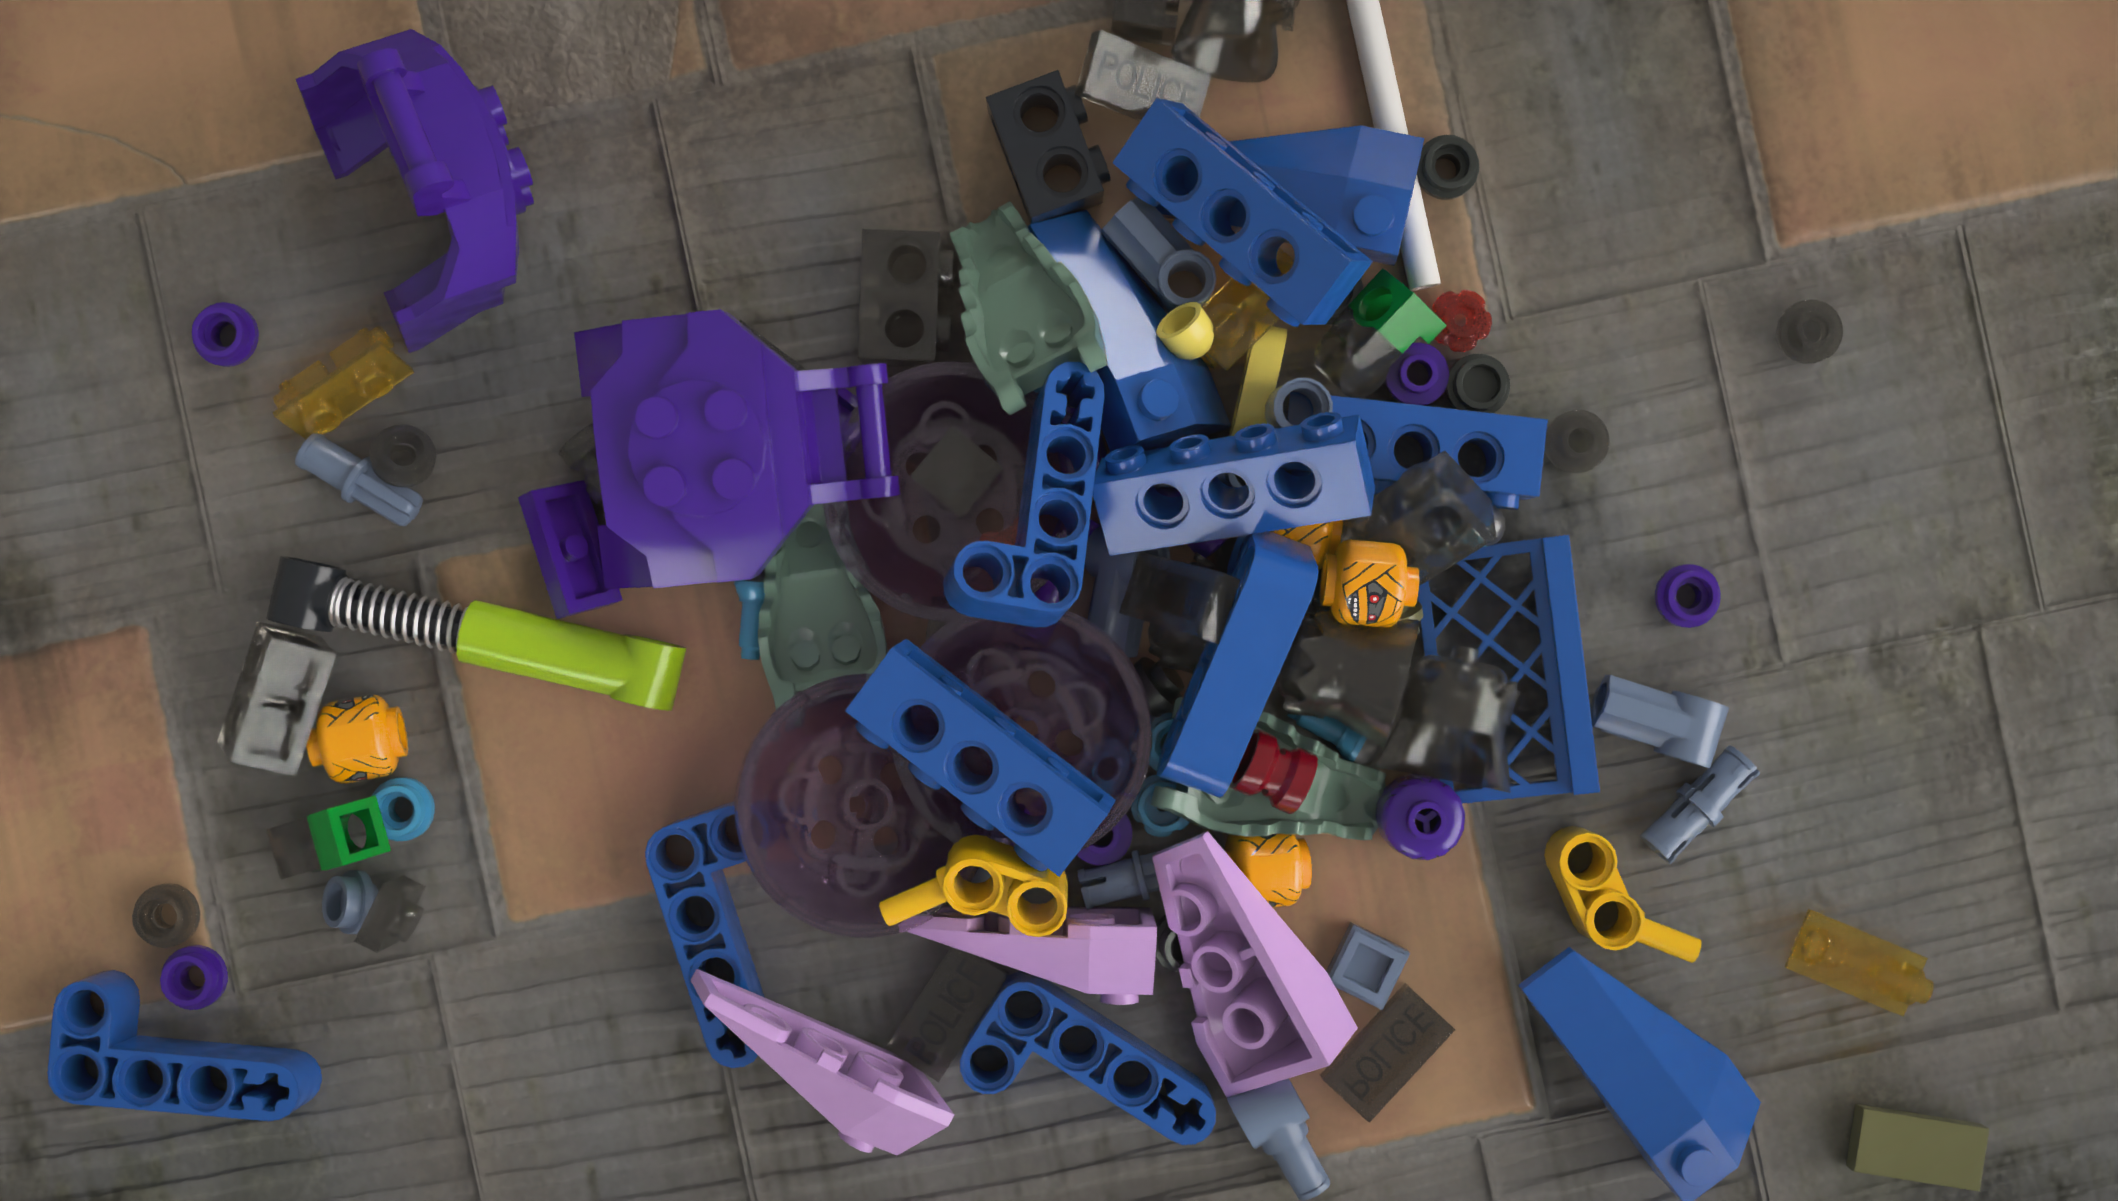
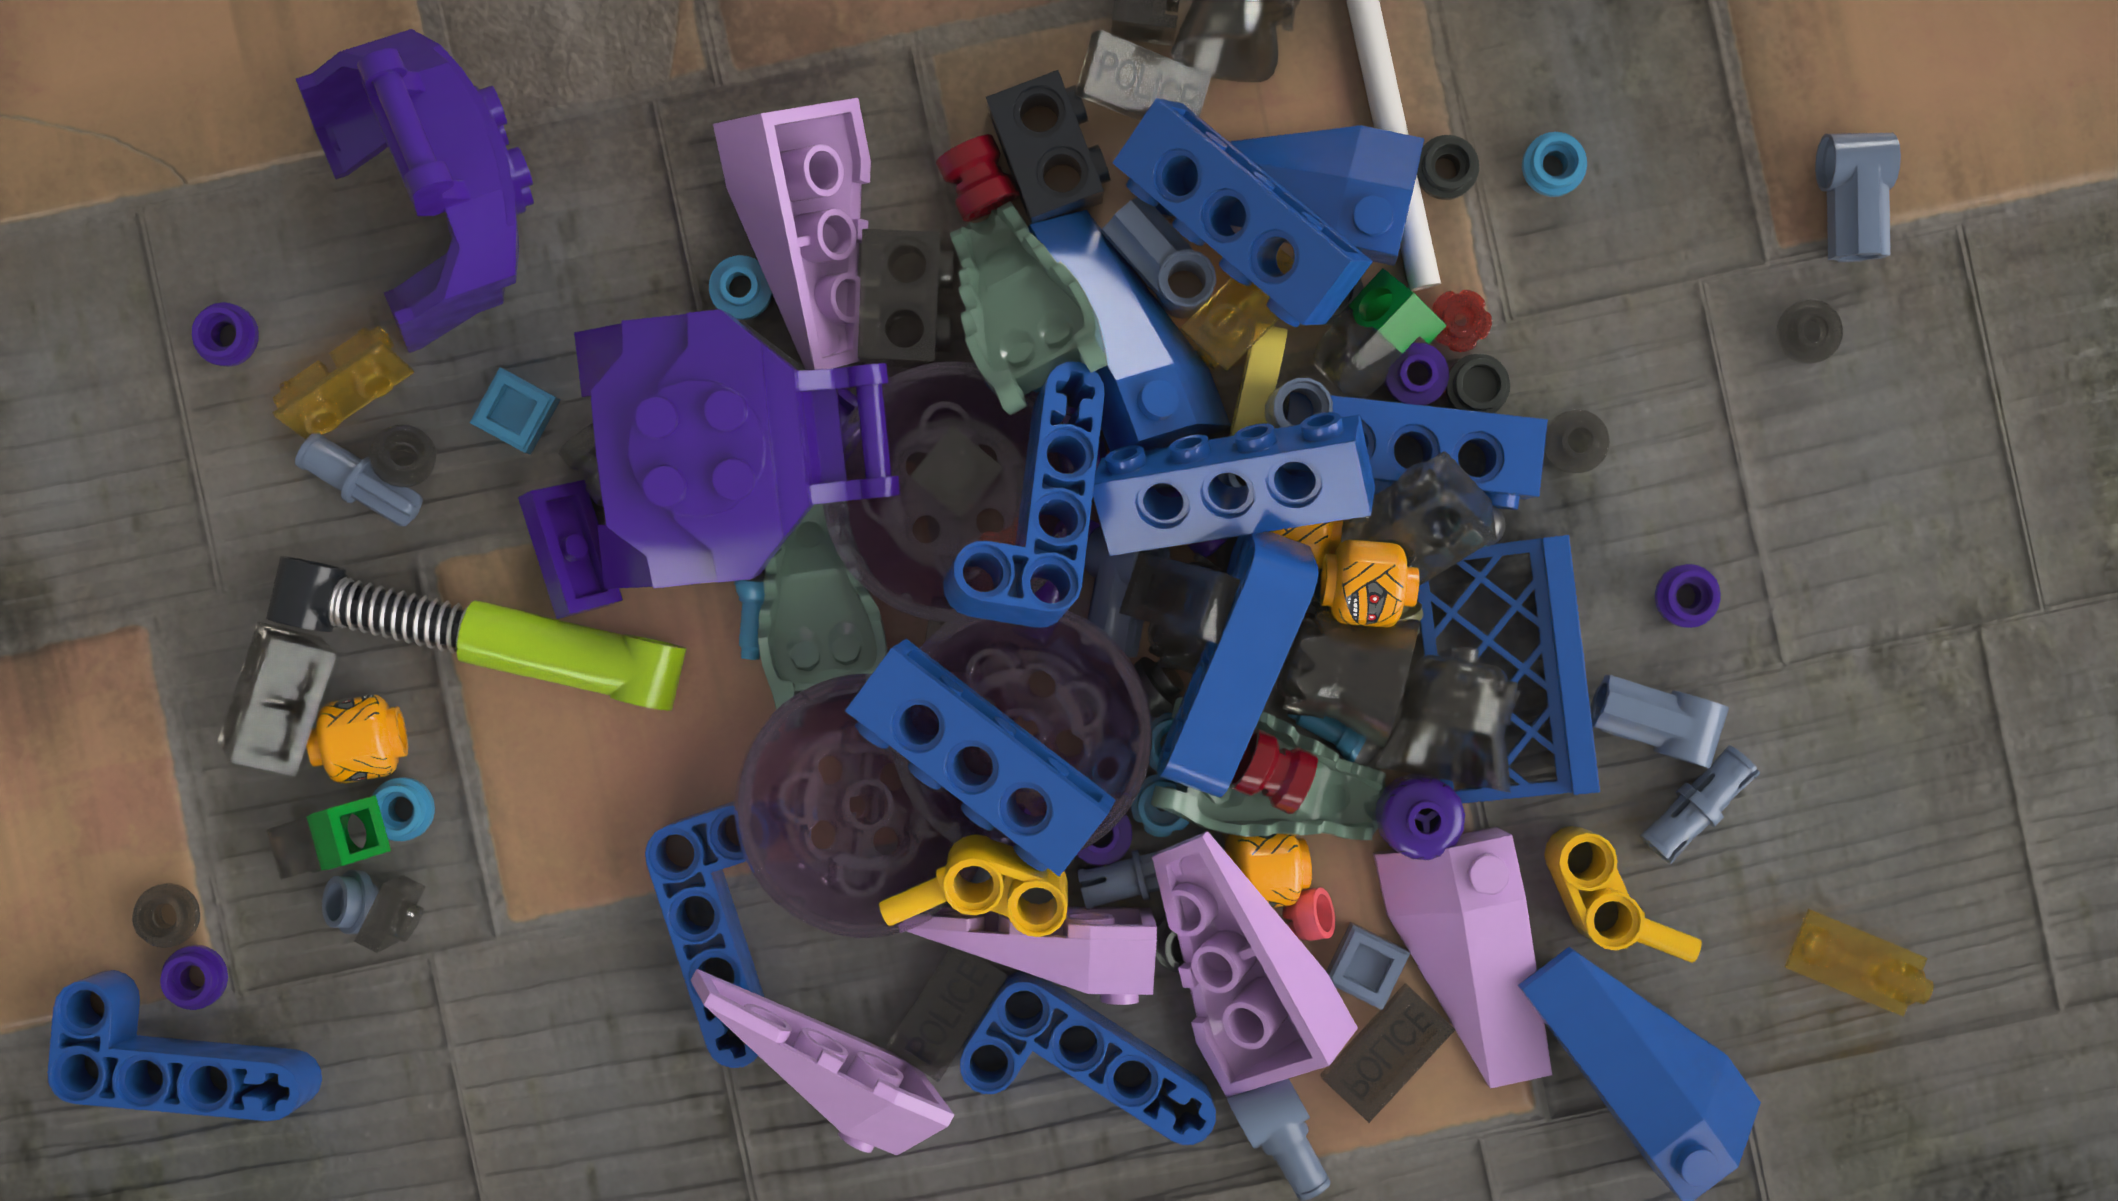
(515, 411): none -> dark azure tile
(745, 307): none -> dark azure plate
(800, 203): none -> lavender wedge
(977, 178): none -> dark red wheel
(1186, 331): light yellow hinge -> none
(1311, 915): none -> coral hinge
(1473, 946): none -> lavender wedge
(1567, 150): none -> dark azure plate
(1857, 177): none -> sand blue piece
(1917, 1147): olive tile -> none

